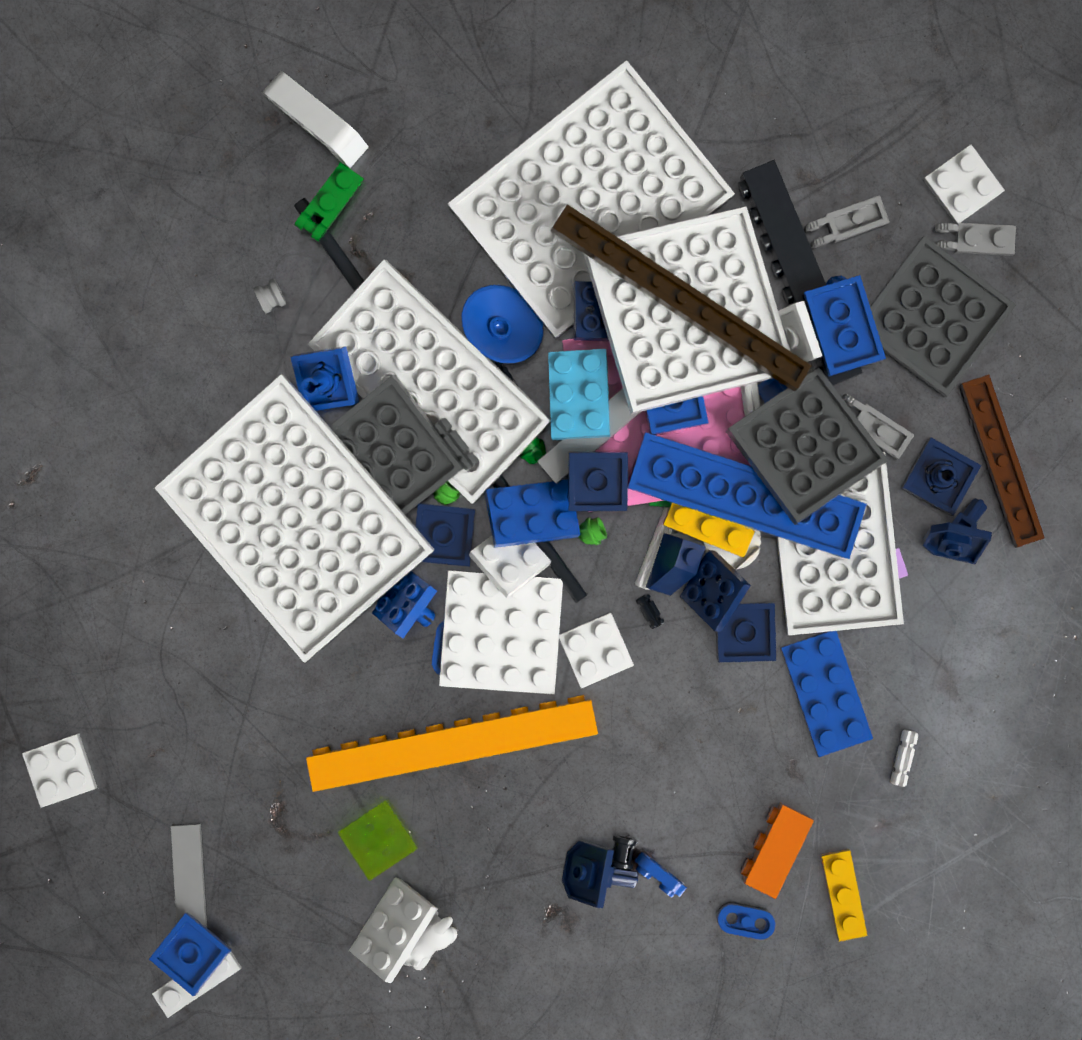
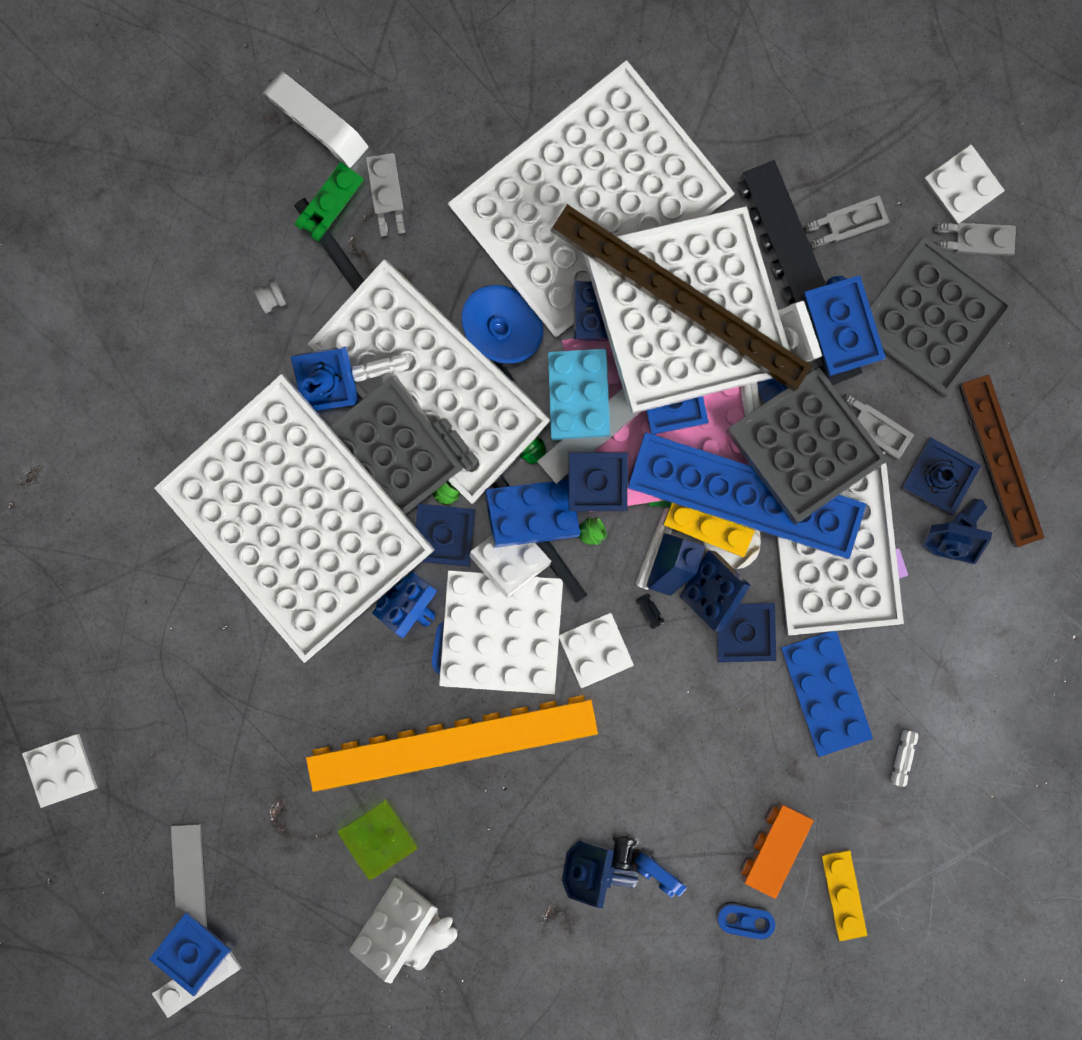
(380, 367): none -> white axle
(385, 190): none -> light grey hinge

